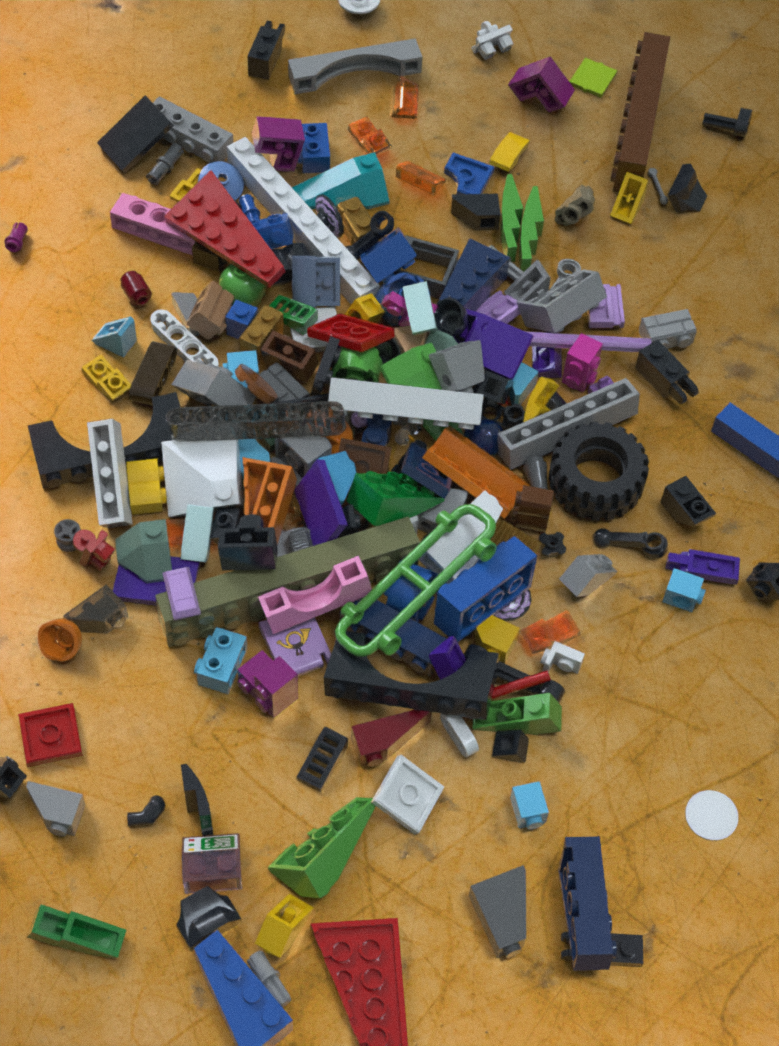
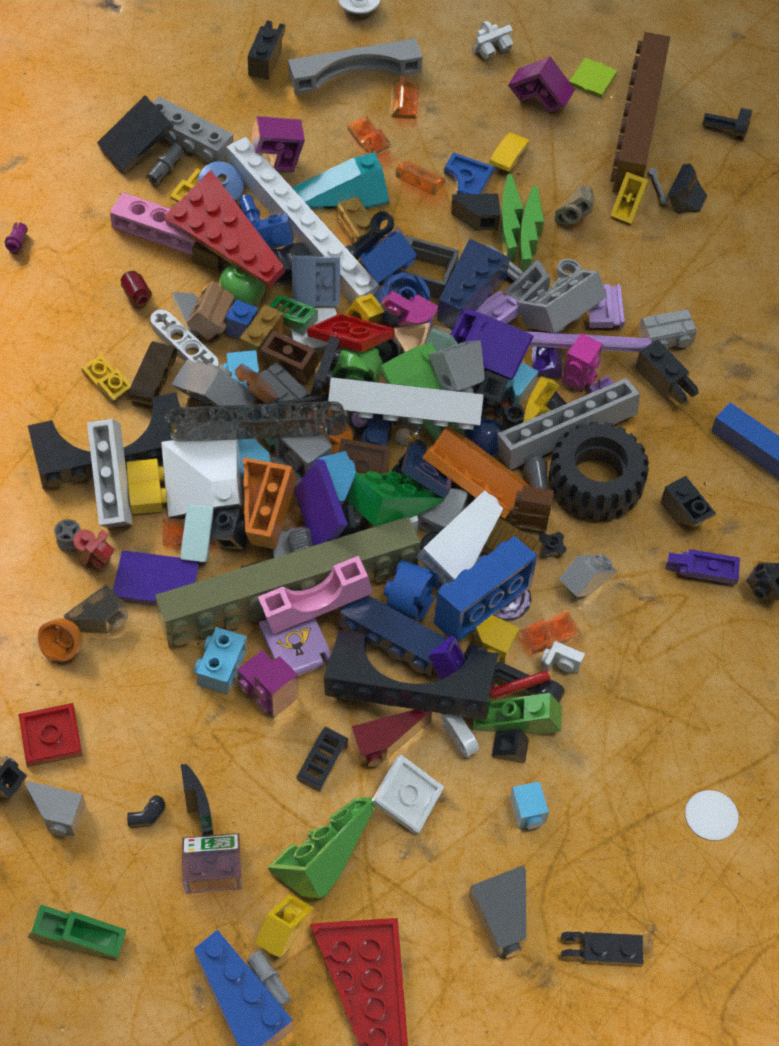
(117, 336): medium azure slope -> none
(145, 550): sand green slope -> none
(181, 593): lavender tile -> none
(204, 914): black slope -> none
(248, 545): black brick -> none
(315, 151): blue brick -> none
(329, 215): black dish -> none
(387, 640): bright green bar -> none
(419, 308): light aqua slope -> none
(451, 317): black hair -> none
(586, 904): dark blue wedge -> none
(604, 538): black piece -> none
(684, 590): medium azure brick -> none

